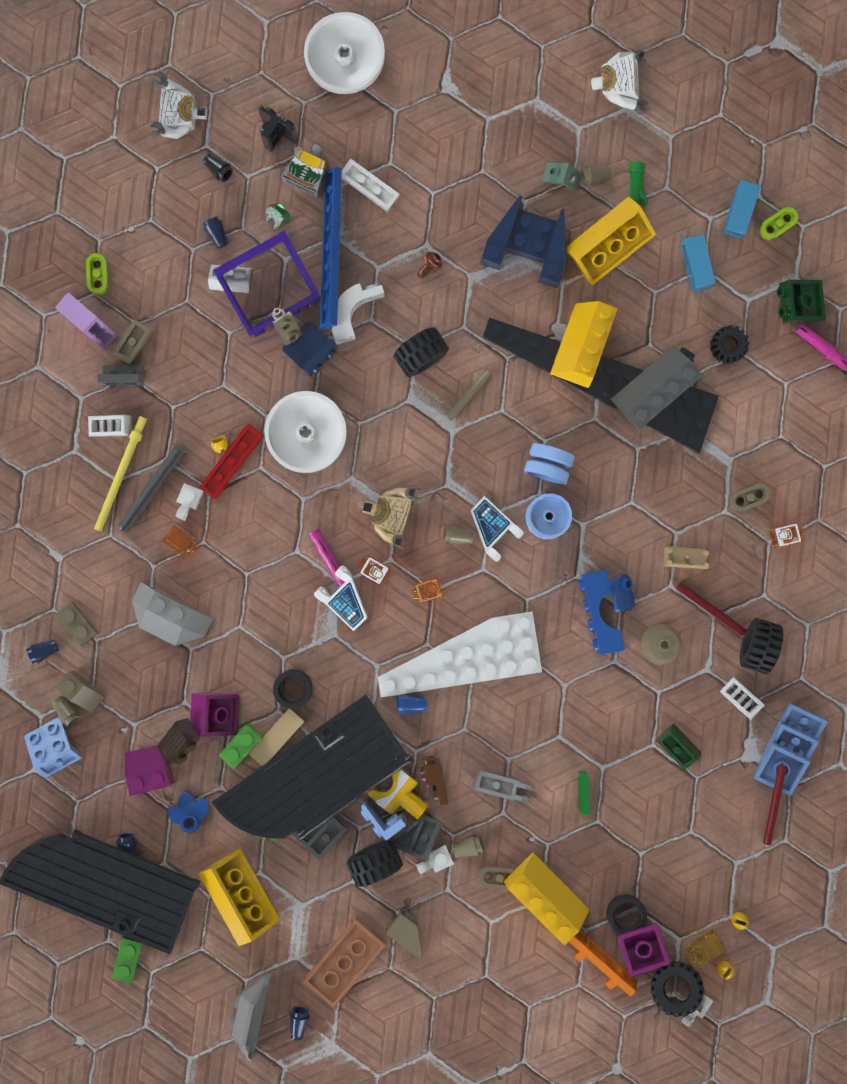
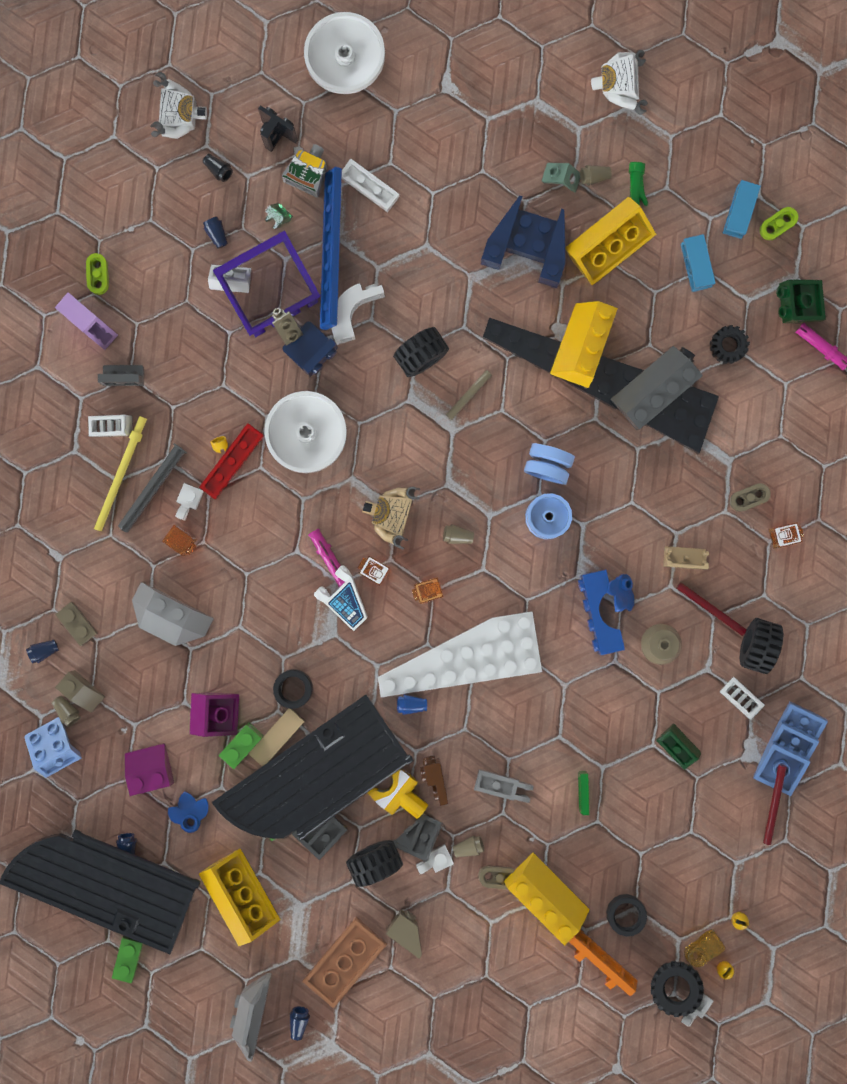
(132, 342): dark tan plate -> none
(178, 742): dark brown brick -> none
(393, 825): light blue bracket -> none
(432, 261): copper plate -> none
(492, 526): flag -> none
(643, 949): magenta slope -> none

